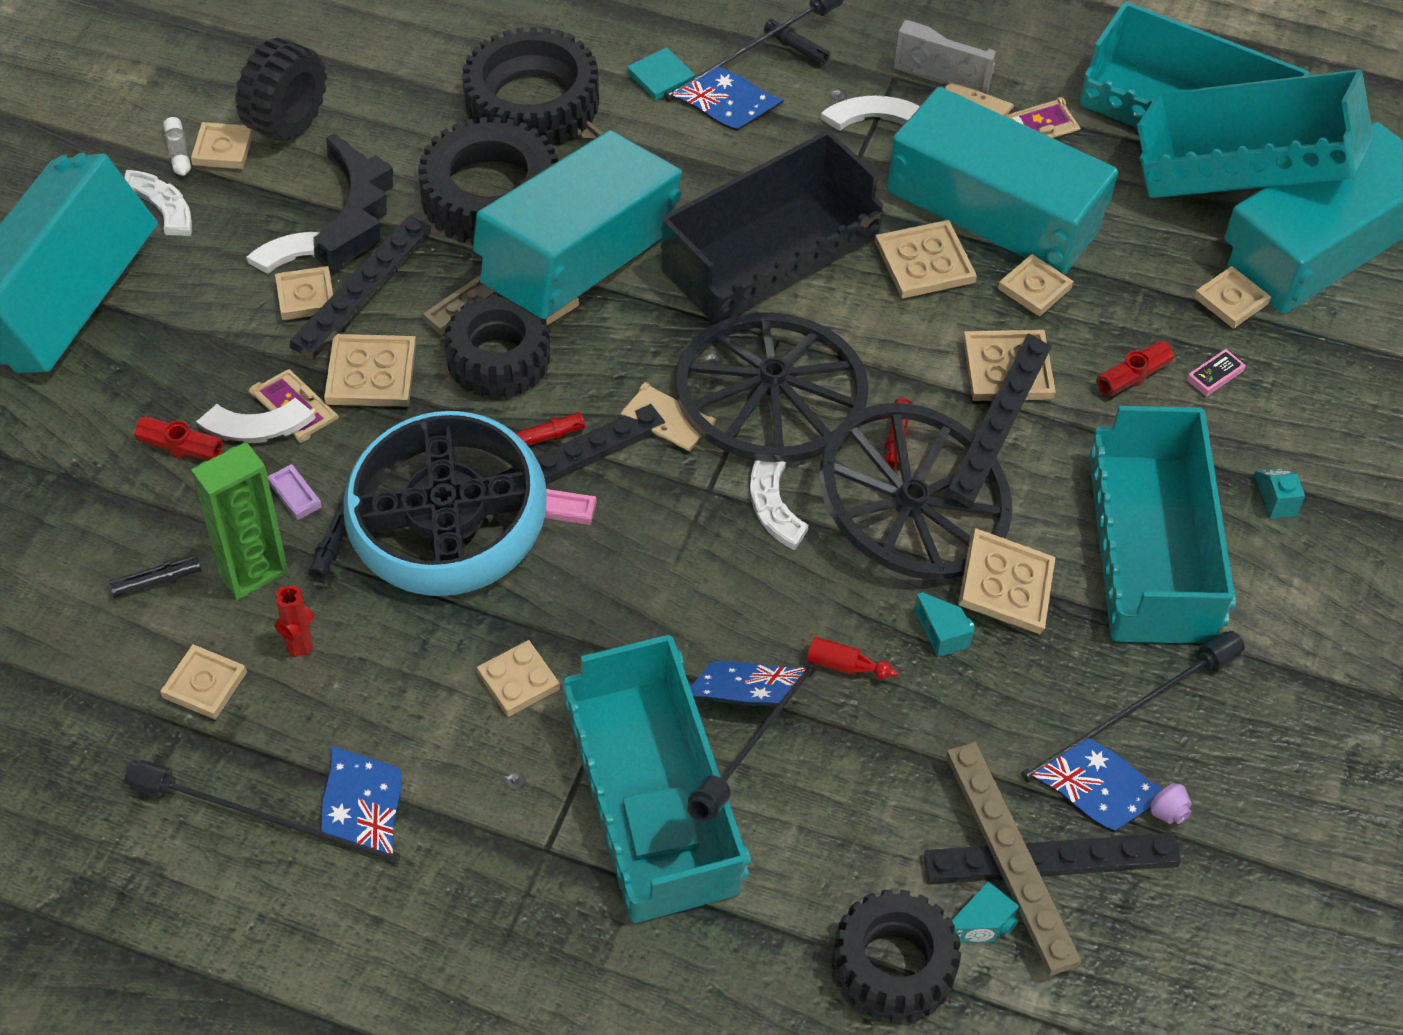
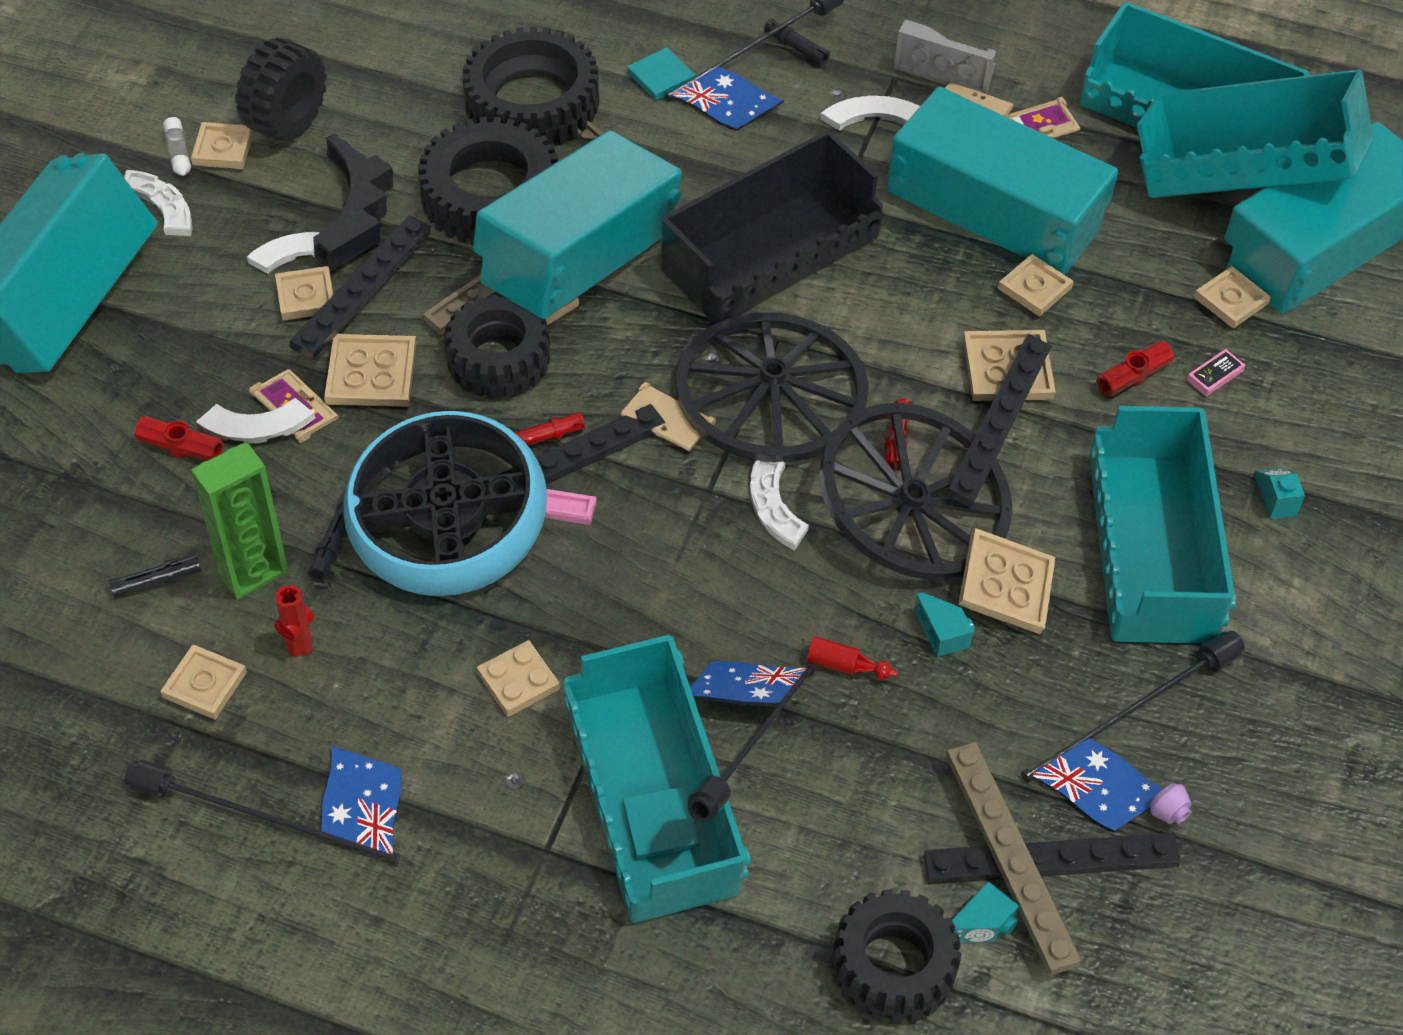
(294, 492): lavender tile -> none
(925, 259): tan plate -> none

